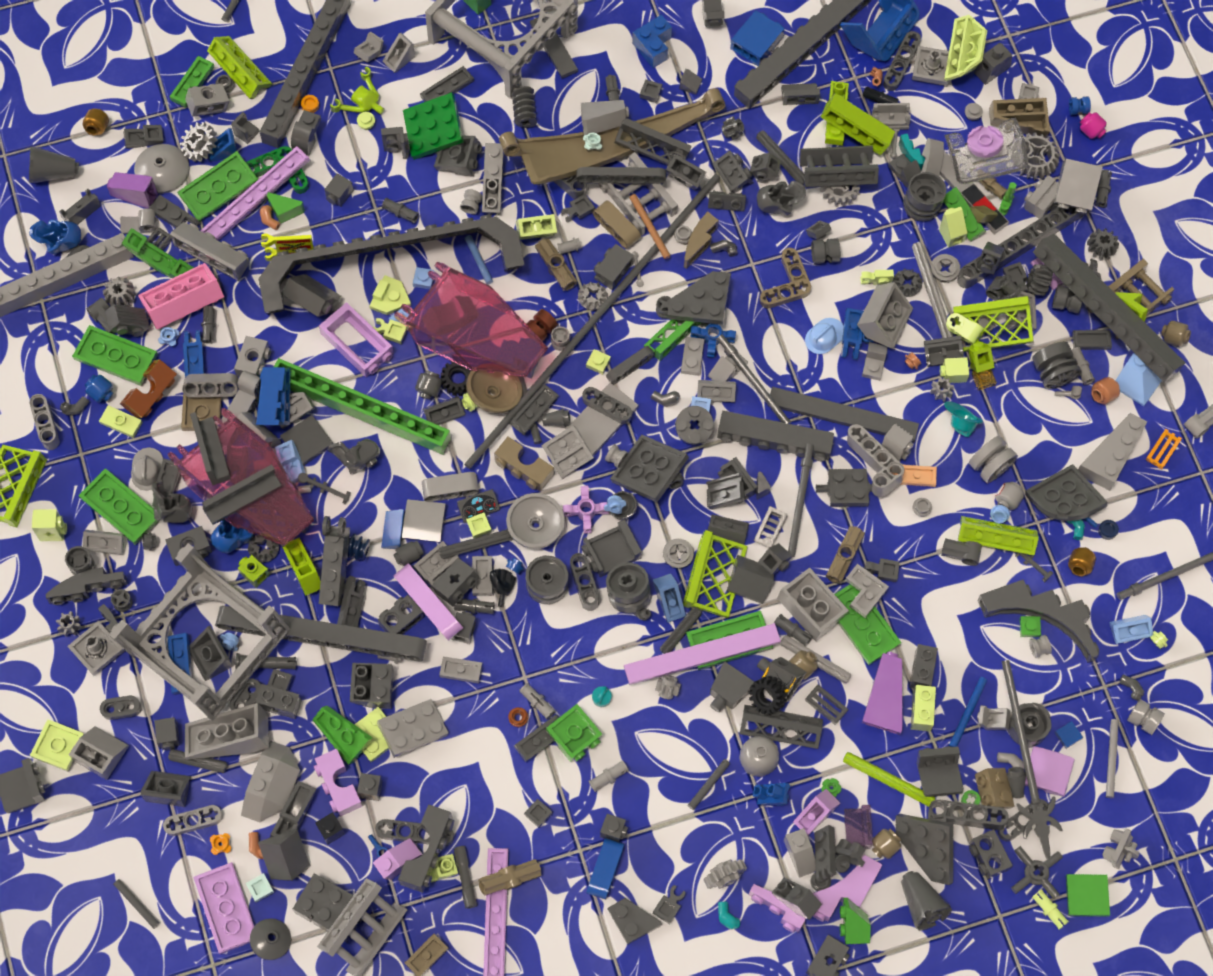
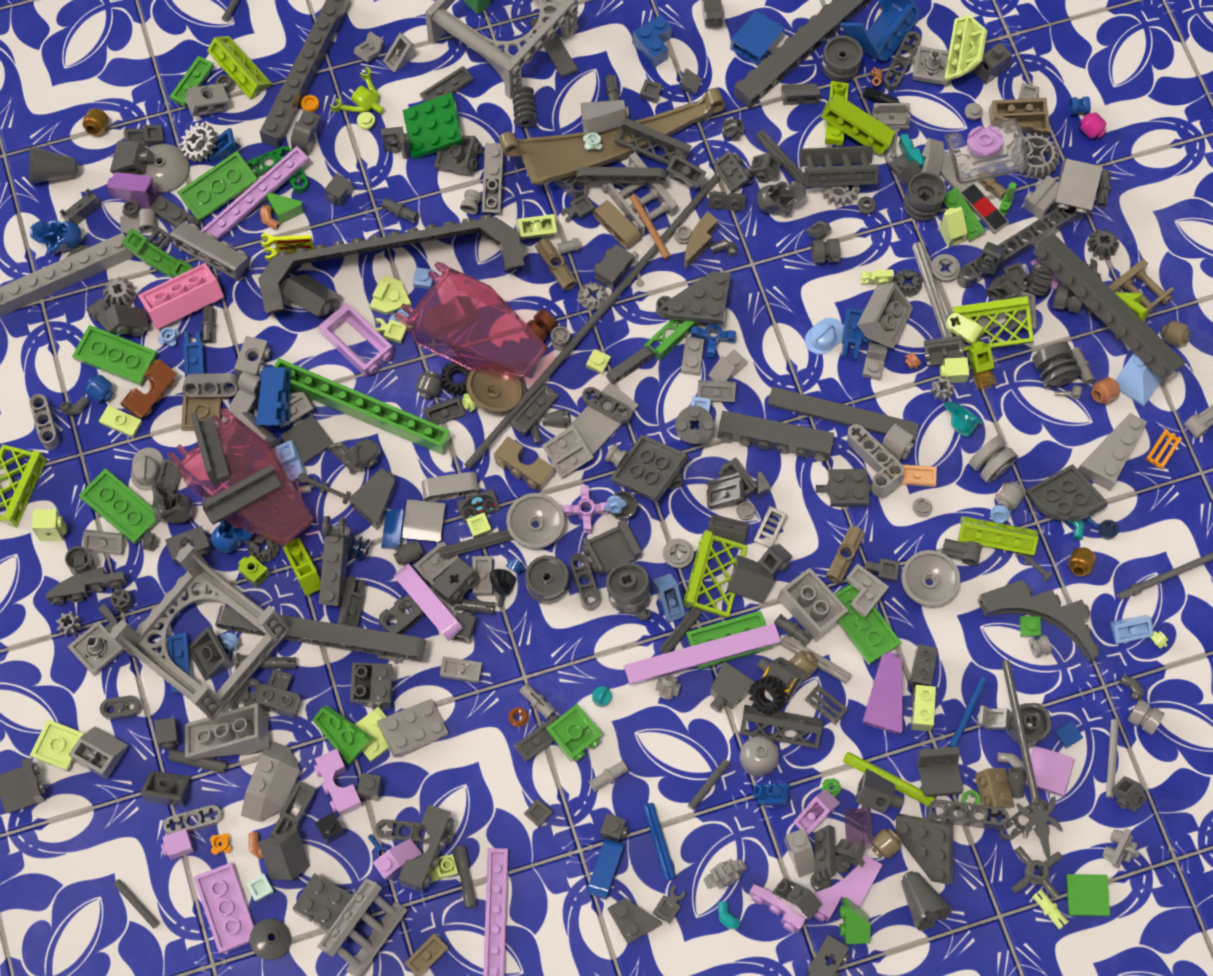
(129, 205): none -> dark grey plate
(131, 158): none -> dark grey torso
(177, 844): none -> lavender brick
(244, 129): dark grey panel -> none
(374, 497): none -> dark grey slope
(480, 263): medium blue bar -> none
(509, 877): dark tan piece -> none
(659, 842): none -> blue axle
(667, 399): flat silver arm -> none
(731, 351): flat silver bar -> none
(745, 510): none -> light grey plate
(795, 282): dark tan beam -> none
(806, 464): dark grey bar -> none
(841, 58): none -> dark grey wheel
(866, 209): none -> dark grey plate
(877, 792): none -> dark grey torso
(933, 567): none -> light grey dish
(983, 214): olive slope -> none
(996, 852): dark grey brick -> none
(1092, 339): dark grey tile -> none
(1129, 794): none -> dark grey brick

